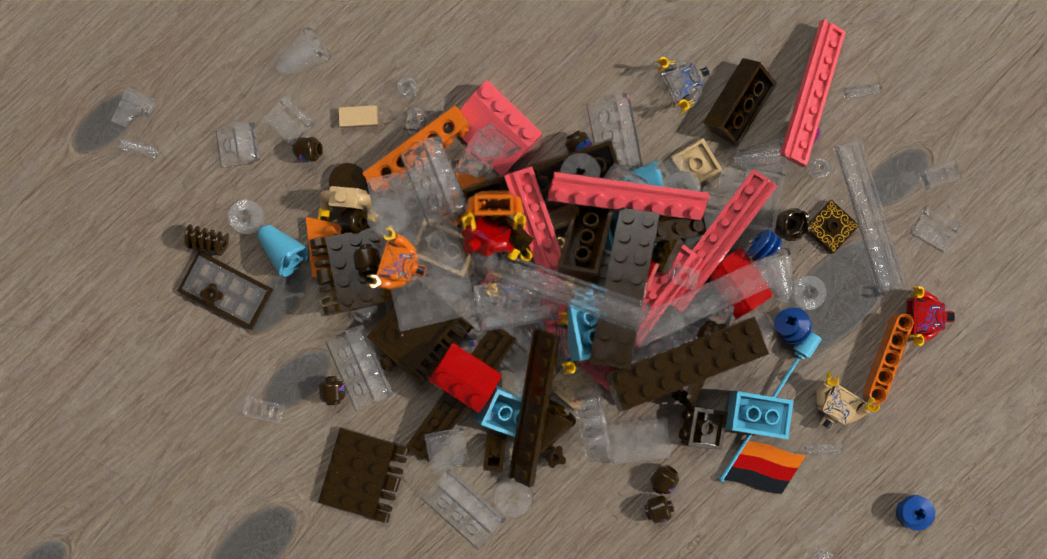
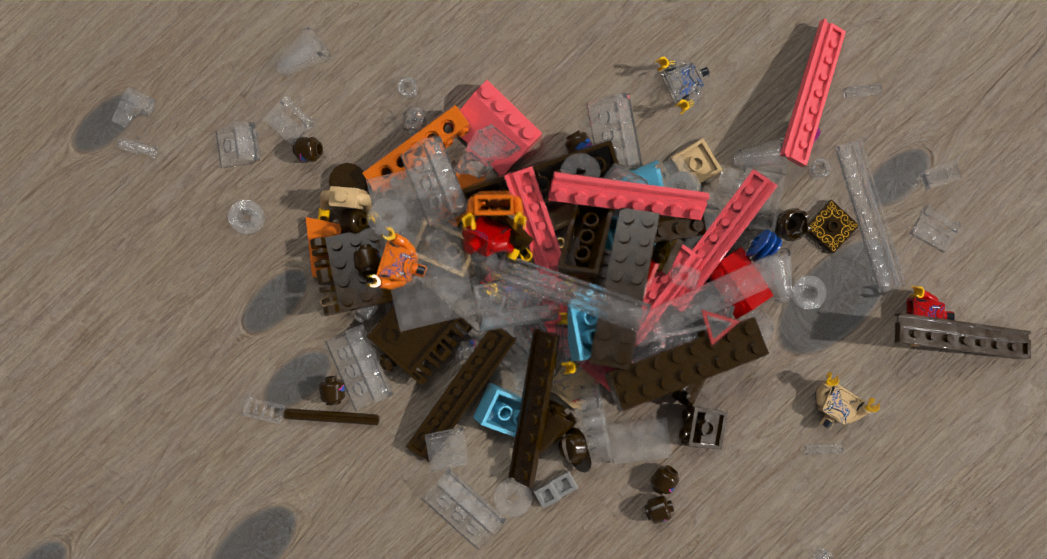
(205, 241): dark brown piece -> none
(205, 294): dark brown plate -> none
(242, 294): clear piece -> none
(282, 250): medium azure cone -> none
(331, 416): none -> dark brown axle
(358, 116): tan tile -> none
(360, 473): dark brown hinge -> none
(465, 377): red slope -> none
(494, 453): dark brown slope -> none
(550, 455): dark brown plate -> none
(555, 489): none -> light grey slope
(575, 450): none -> dark brown piece
(714, 323): none -> clear piece
(740, 101): dark brown slope -> none
(759, 414): medium azure slope -> none
(764, 464): flag -> none
(793, 325): blue piece -> none
(895, 351): orange beam -> none
(906, 509): blue piece -> none
(962, 336): none -> dark brown plate

